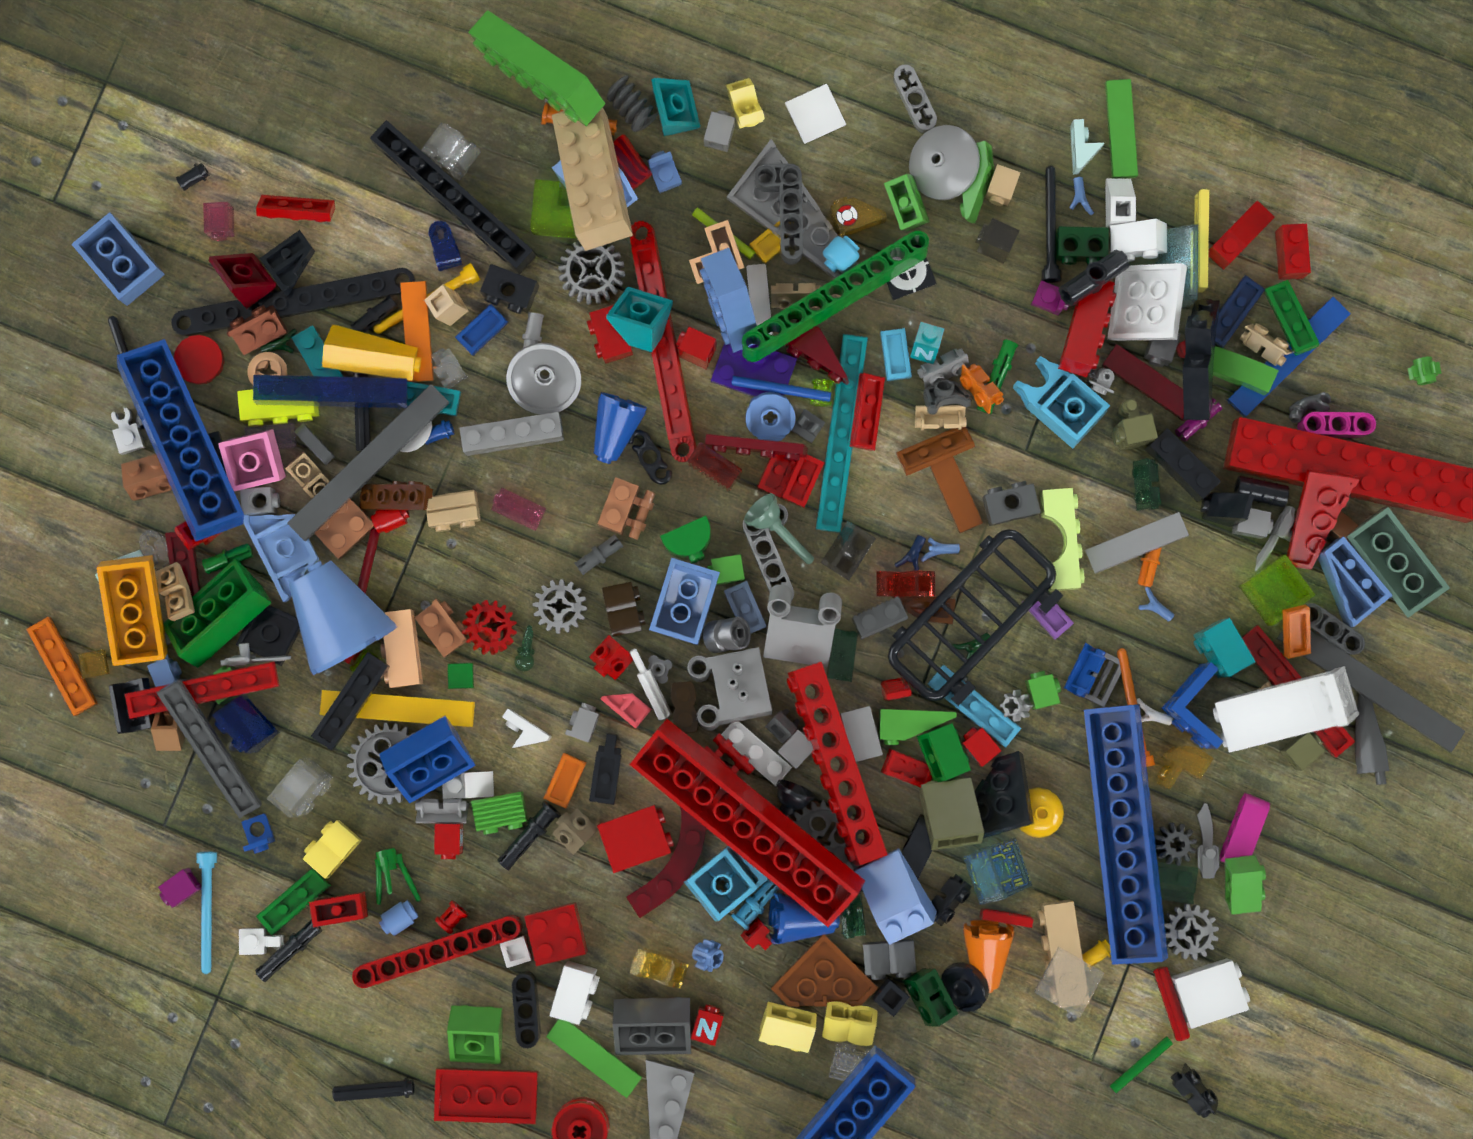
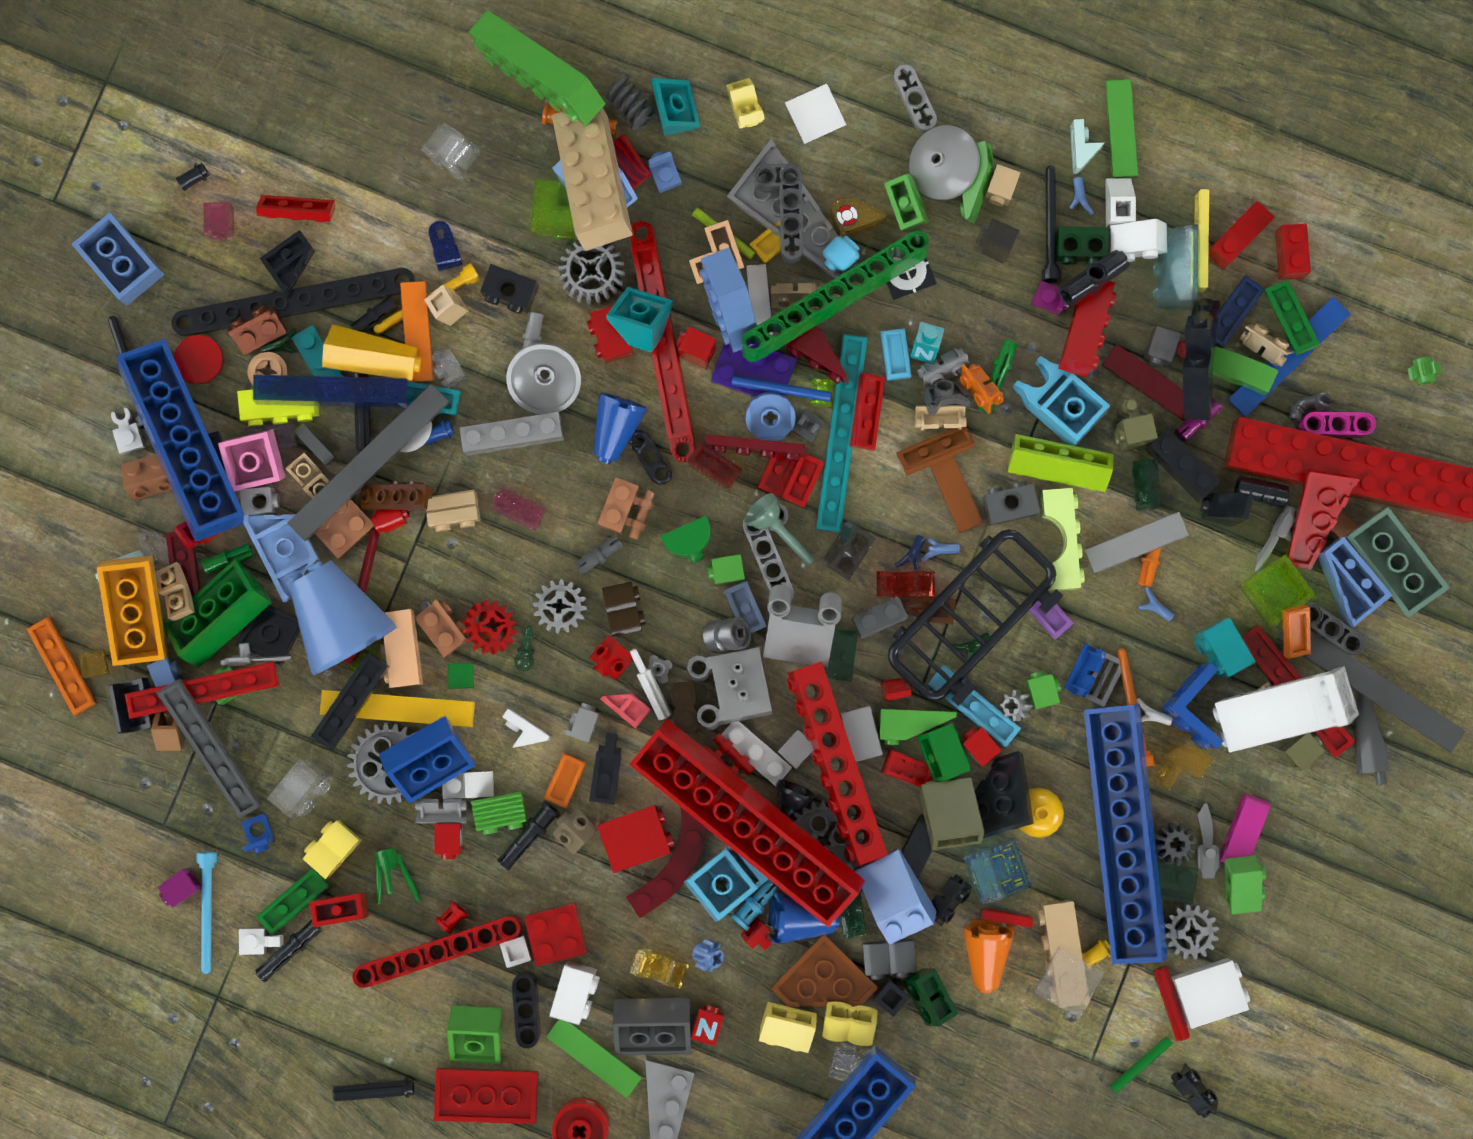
(243, 276): dark red slope -> none
(245, 725): clear blue slope -> none
(398, 918): medium blue brick -> none
(452, 197): black brick -> none
(481, 329): blue tile -> none
(684, 601): medium blue slope -> none
(719, 130): light grey brick -> none
(781, 726): dark grey tile -> none
(965, 986): black tile -> none
(1060, 463): none -> lime brick
(1102, 381): light grey hinge -> none
(1147, 302): white plate -> none
(1256, 526): light grey brick -> none

